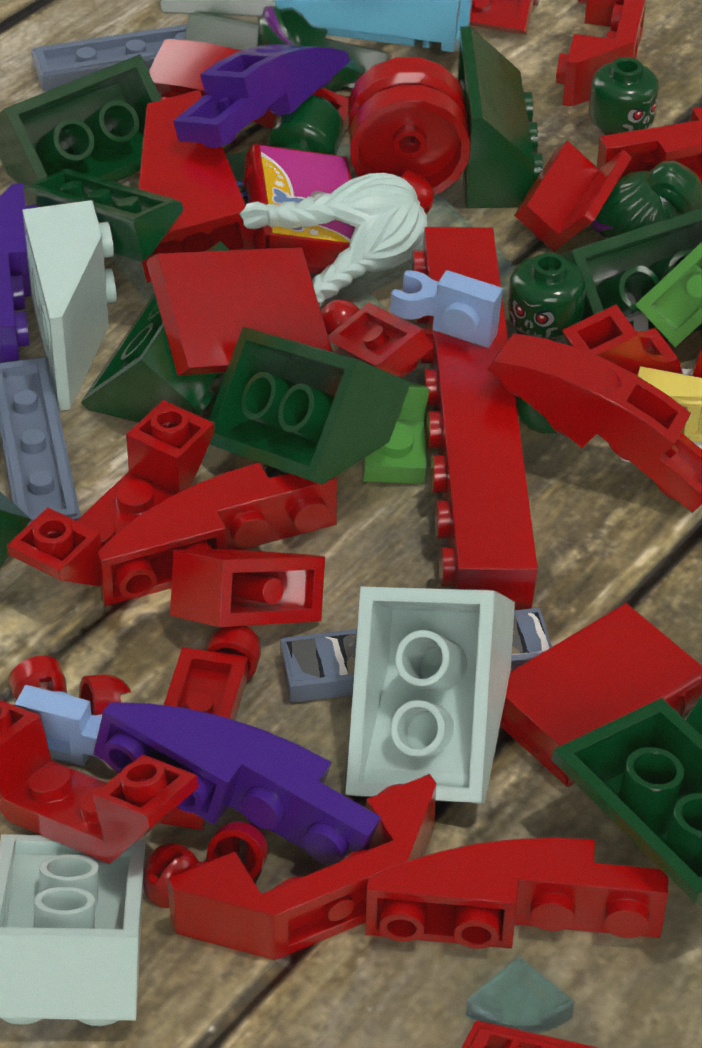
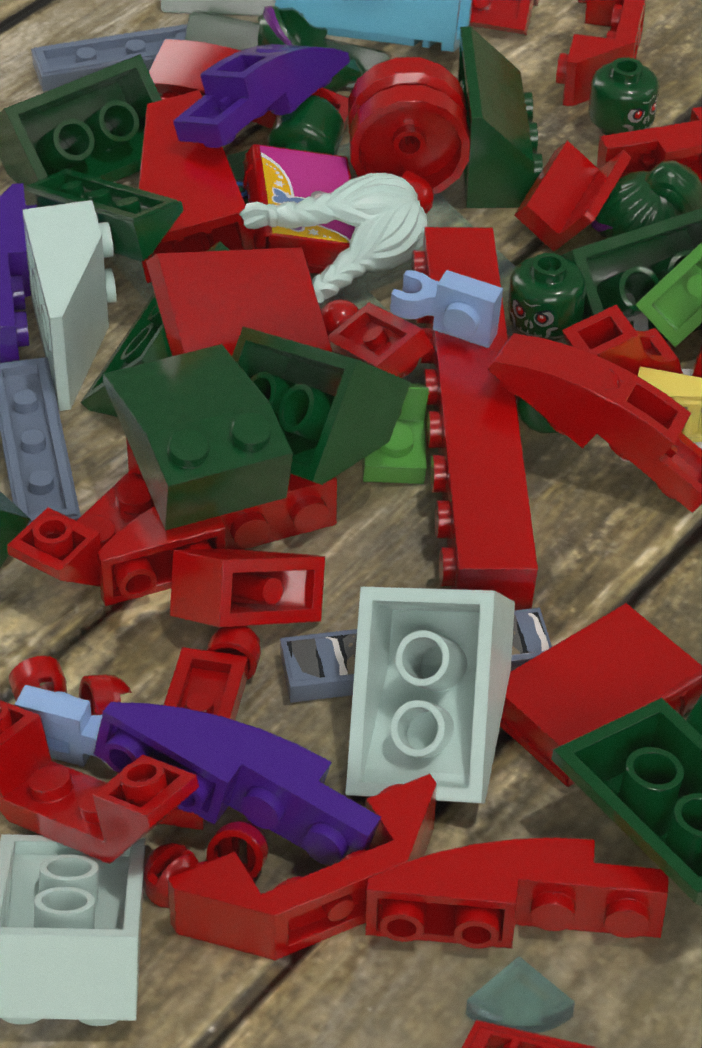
(201, 435): none -> dark green slope

